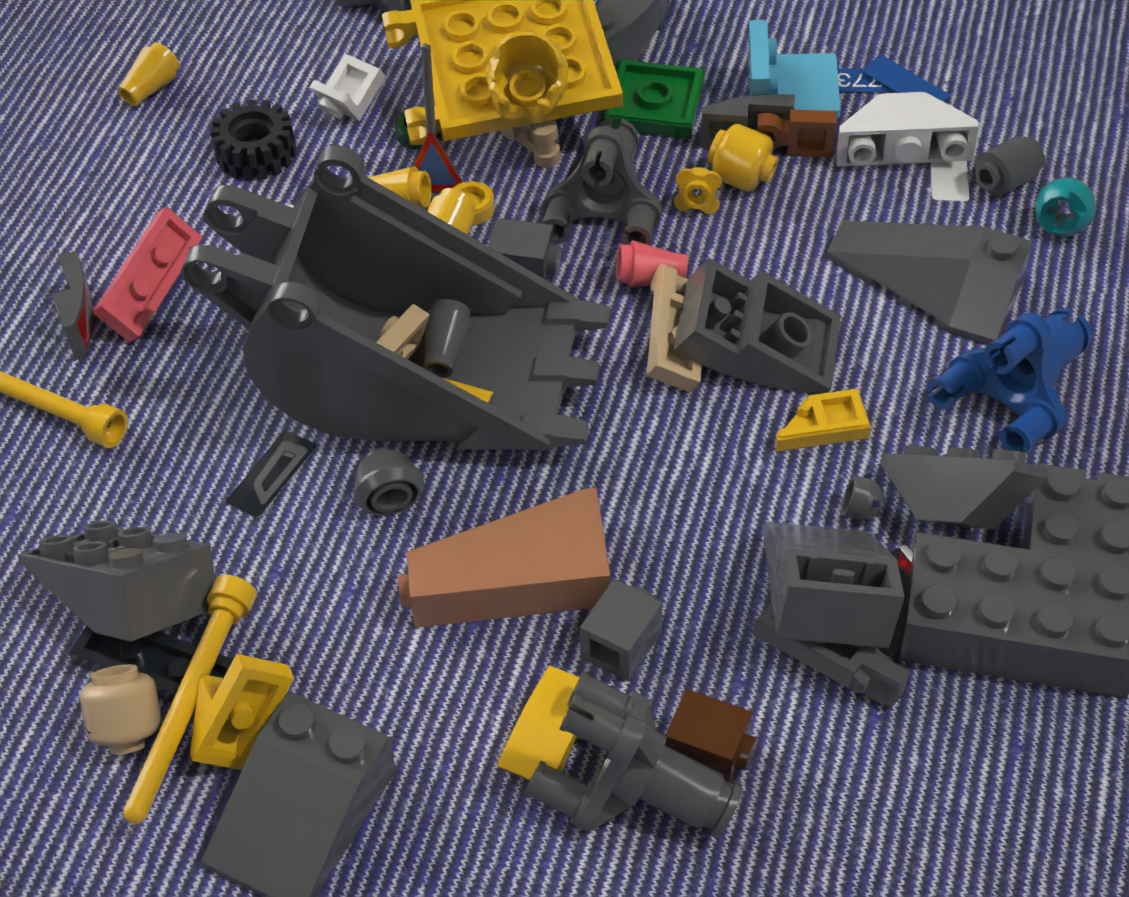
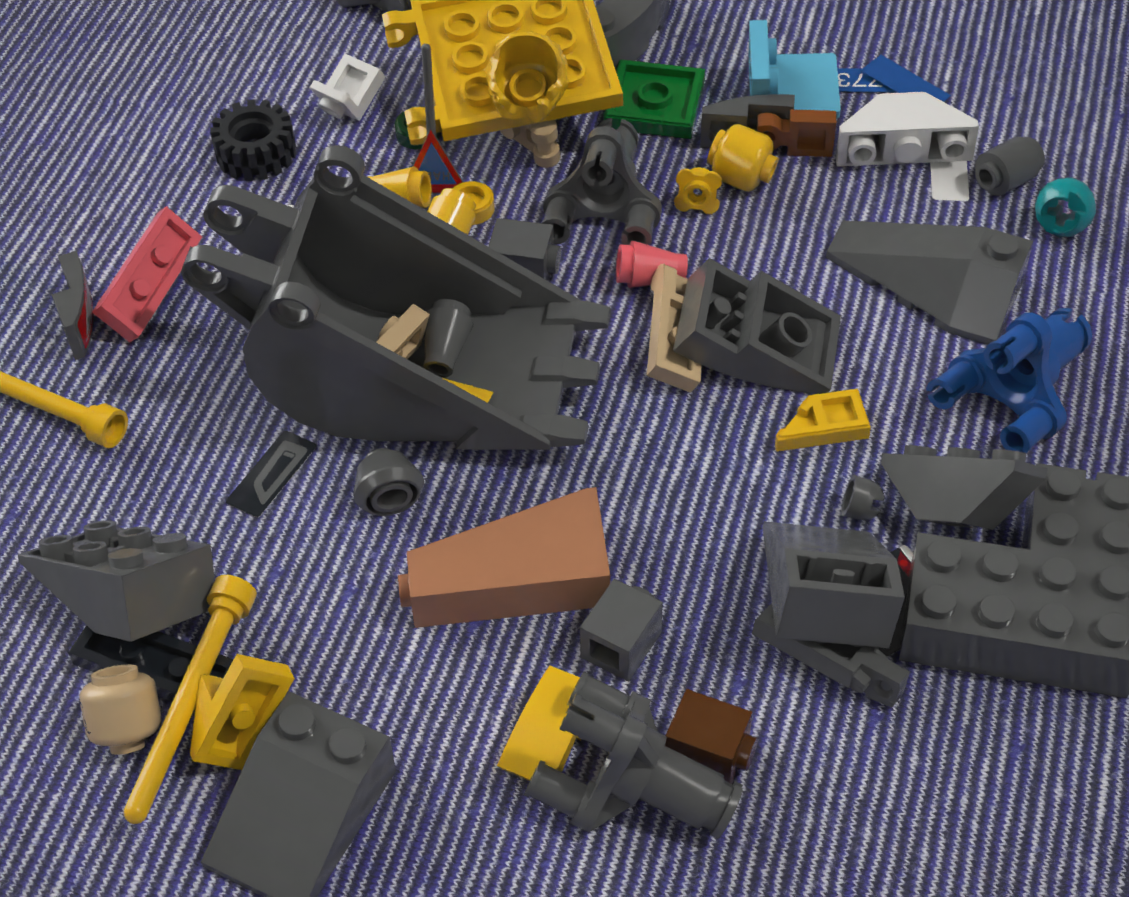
(149, 73): yellow cone -> none

